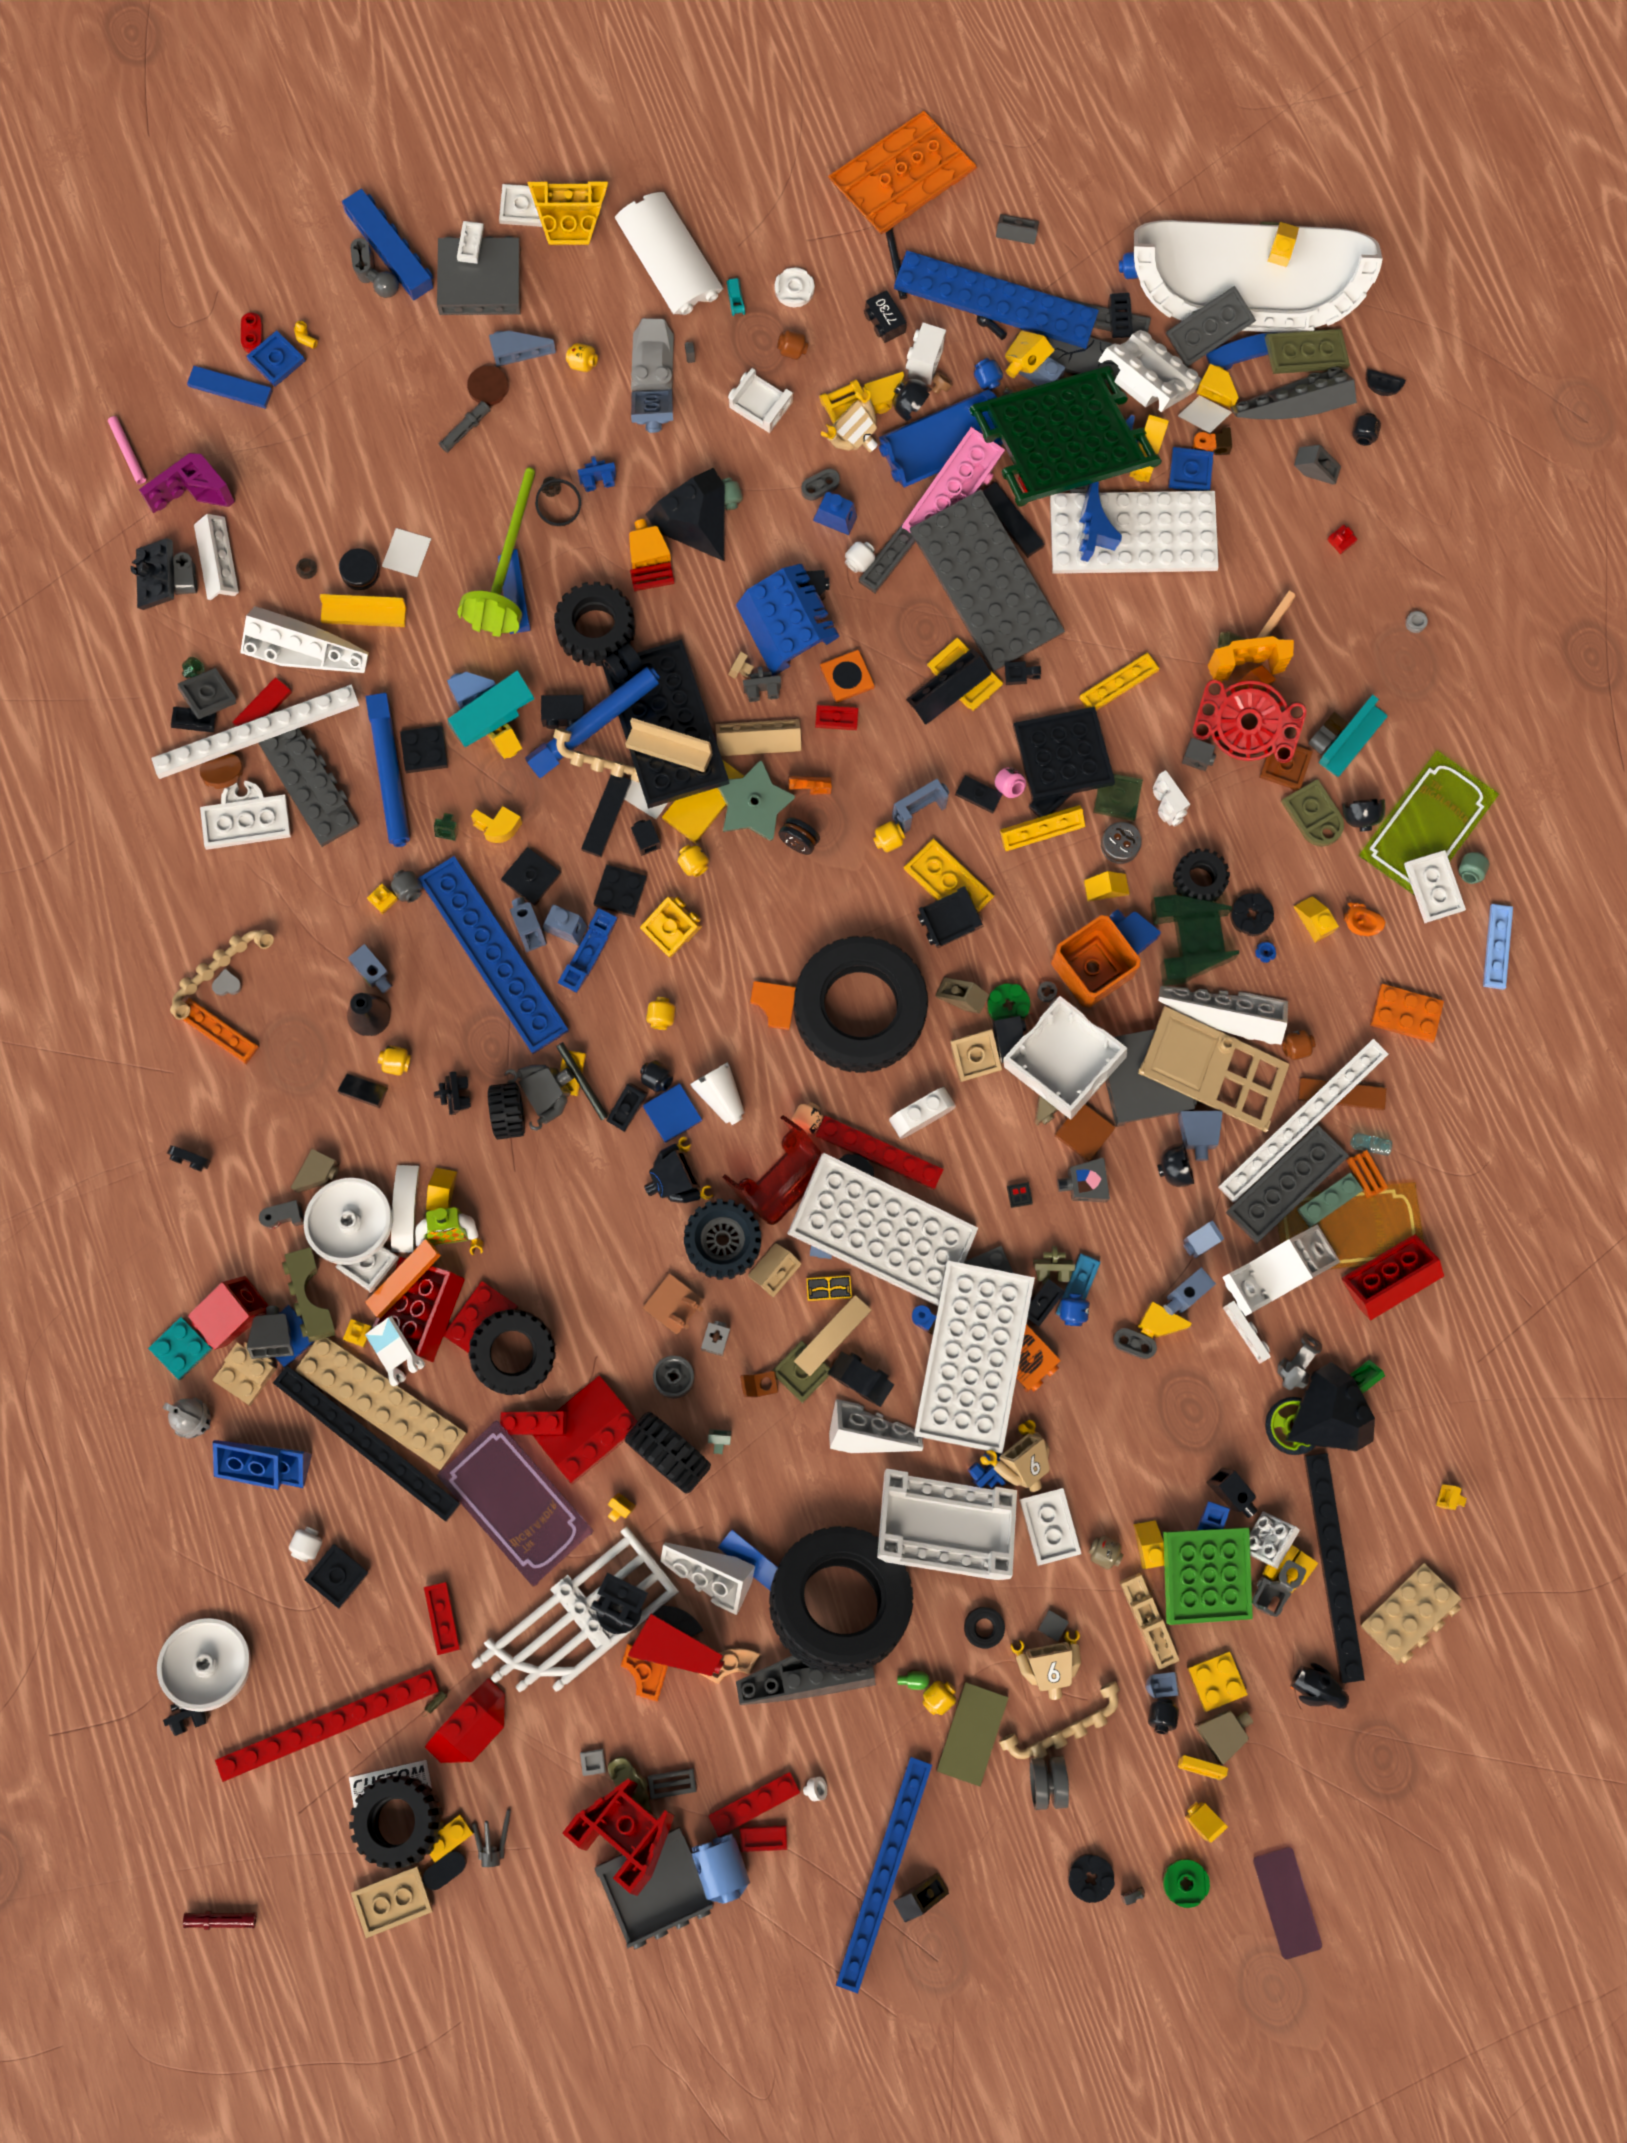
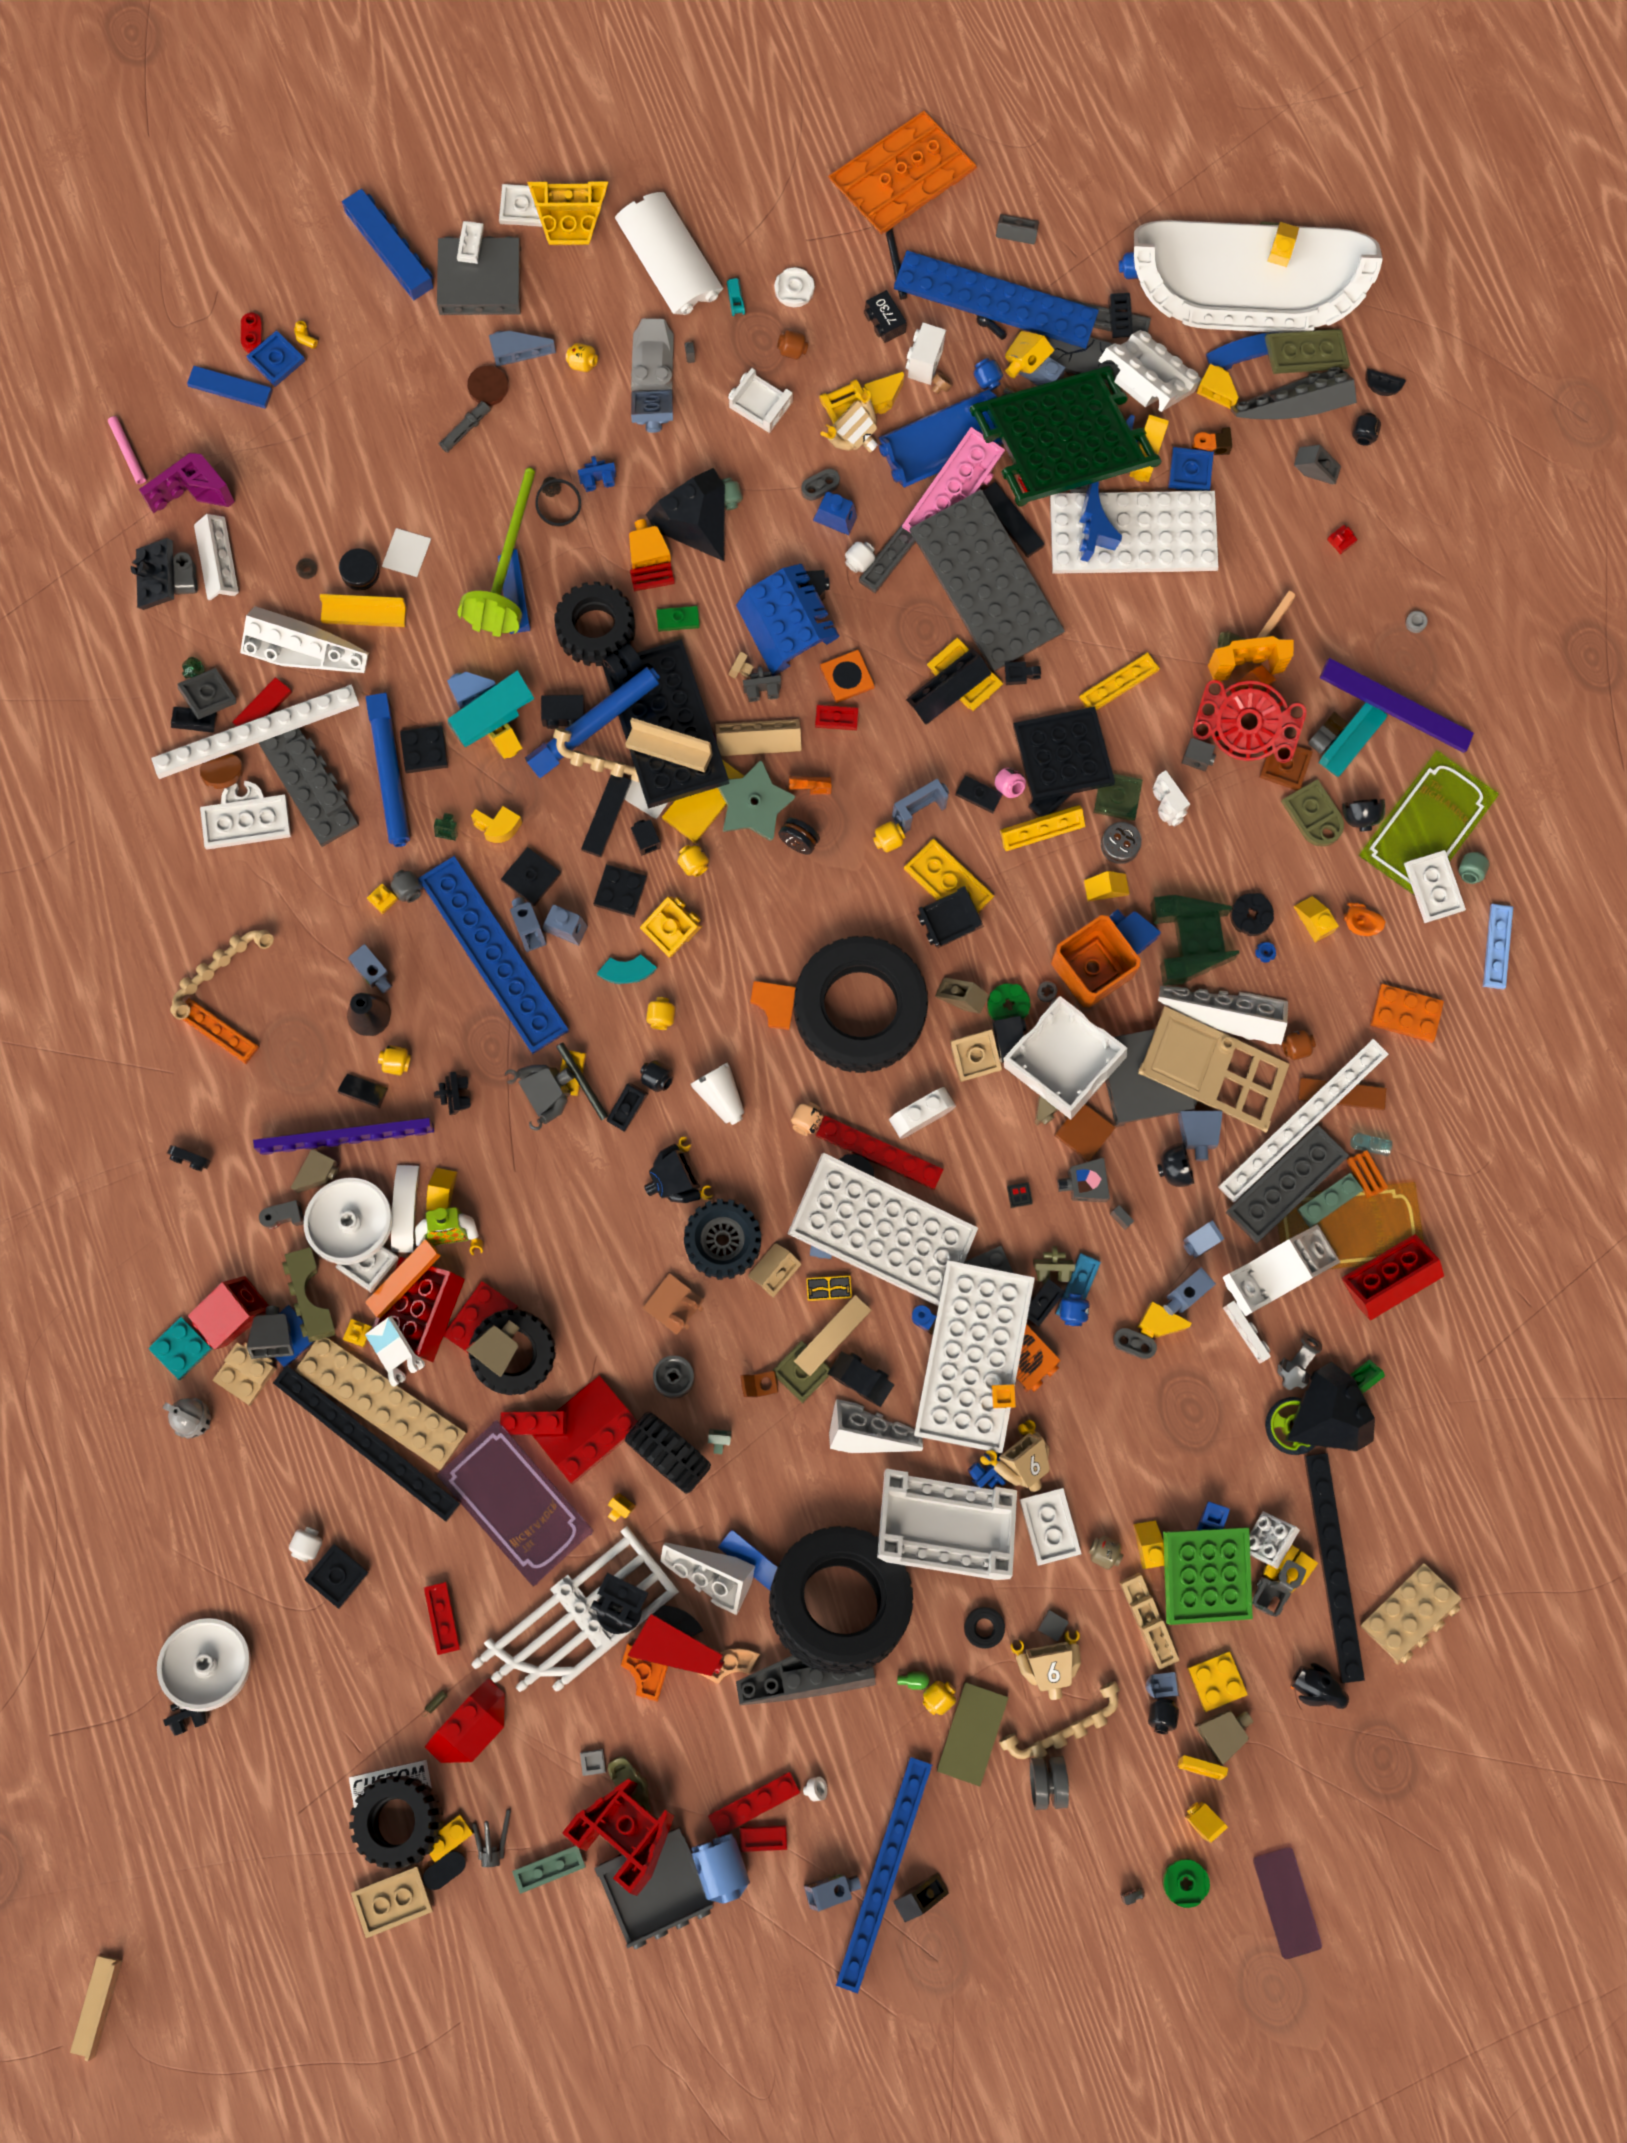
(96, 2007): none -> tan panel
(219, 1920): dark red pin -> none
(226, 983): light grey tile -> none
(260, 1464): blue slope -> none
(327, 1725): red plate -> none
(342, 1136): none -> dark purple plate
(384, 283): dark grey beam -> none
(495, 1347): none -> dark tan torso
(506, 1110): black tyre -> none
(549, 1869): none -> sand green plate
(588, 951): blue slope -> none
(626, 972): none -> teal tile
(653, 1795): dark grey tile -> none
(672, 1113): blue tile -> none
(677, 618): none -> green plate
(708, 1344): light grey brick -> none
(787, 1179): clear red windscreen -> none
(822, 1895): none -> sand blue torso
(910, 397): black cylinder -> none
(1003, 1396): none -> light orange plate
(1077, 1876): black plate -> none
(1122, 1217): none -> dark grey tile
(1204, 414): white sticker -> none
(1207, 862): black tyre -> none
(1210, 326): dark grey tile -> none
(1233, 1491): black torso -> none
(1396, 705): none -> dark purple tile
(1450, 1497): yellow tile -> none

